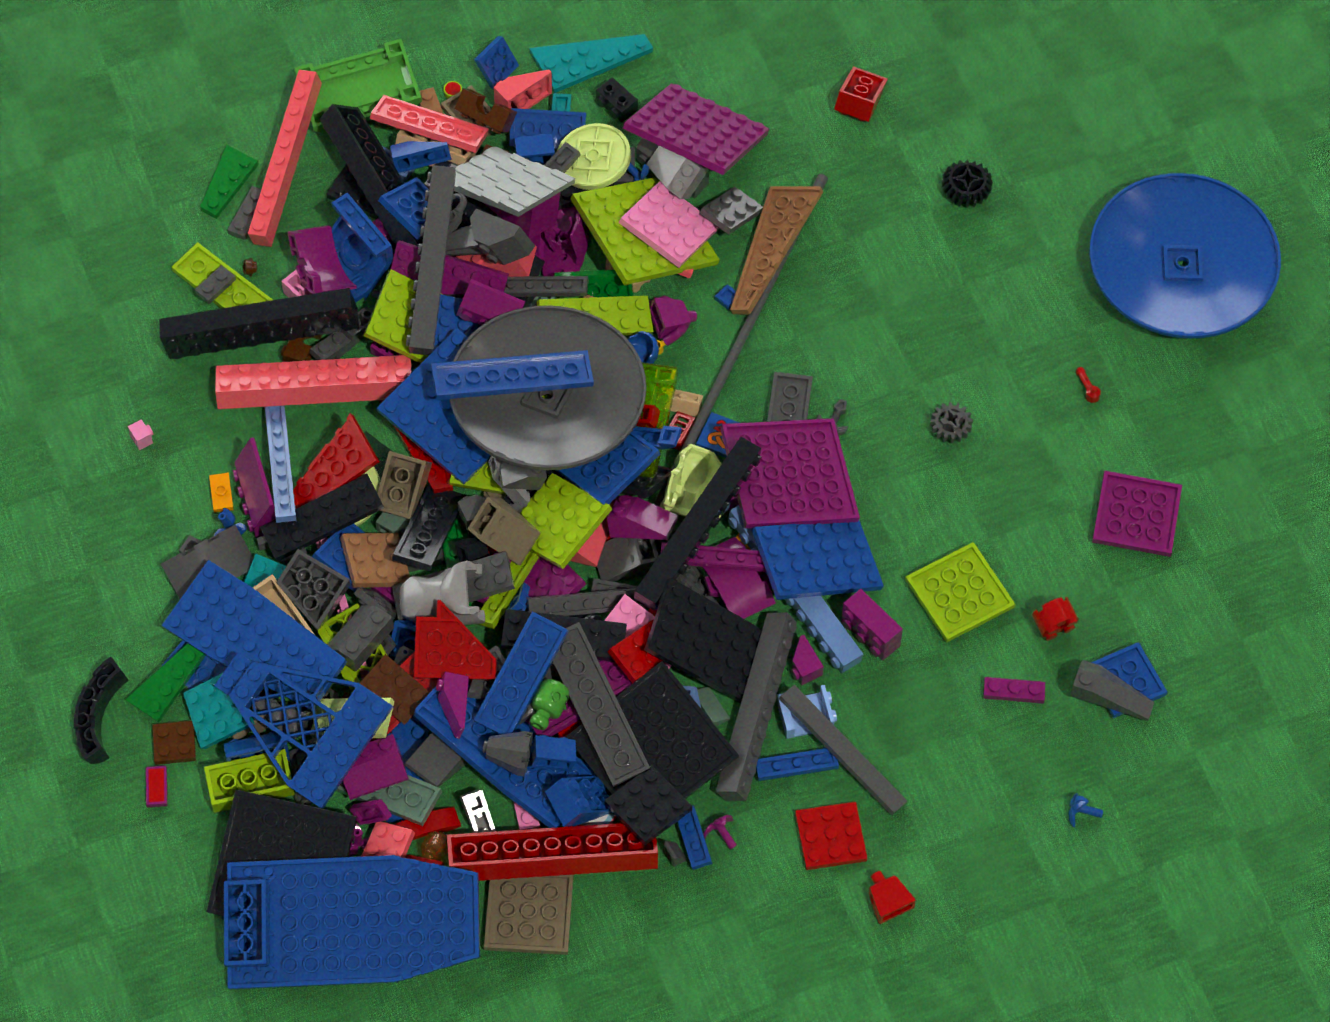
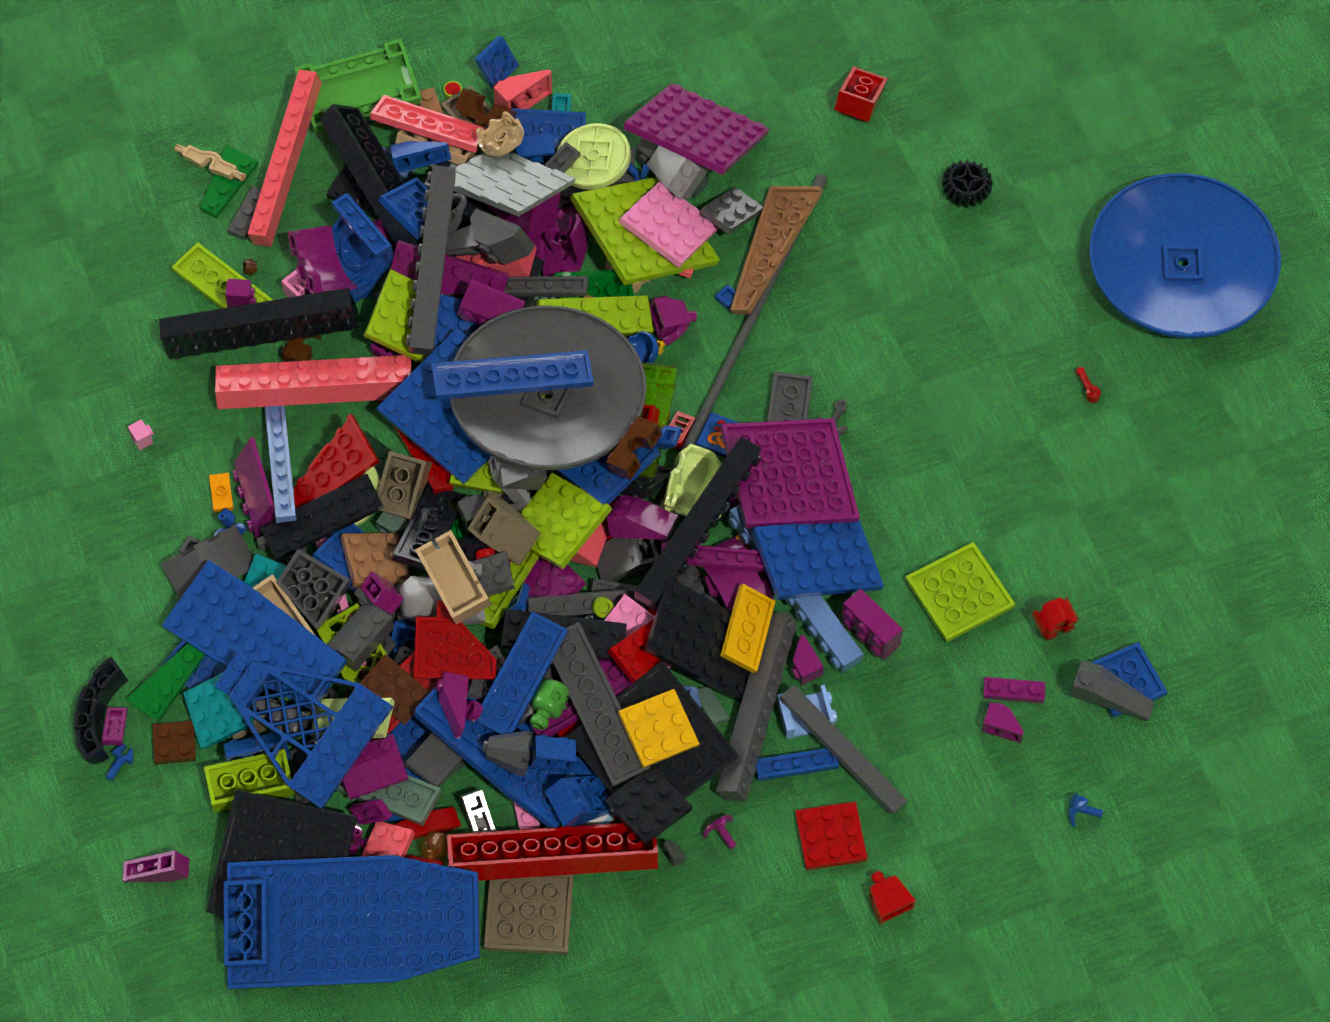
(114, 726): none -> magenta plate
(117, 752): none -> blue bar
(156, 786): tile -> none
(157, 868): none -> magenta slope
(215, 284): dark grey plate -> none
(217, 166): none -> tan piece
(239, 293): none -> magenta piece
(341, 342): dark grey slope -> none
(381, 592): none -> magenta brick
(453, 577): none -> tan piece
(473, 710): none -> magenta tile
(484, 553): none -> red tile
(501, 135): none -> tan plate
(583, 60): teal wing -> none
(602, 606): none -> lime tile
(616, 100): black brick -> none
(640, 434): none -> reddish brown arch
(658, 728): none -> yellow plate
(686, 402): tan slope -> none
(694, 840): blue plate -> none
(748, 628): none -> yellow plate
(951, 422): dark grey gear -> none
(1002, 723): none -> magenta slope
(1137, 513): magenta plate -> none

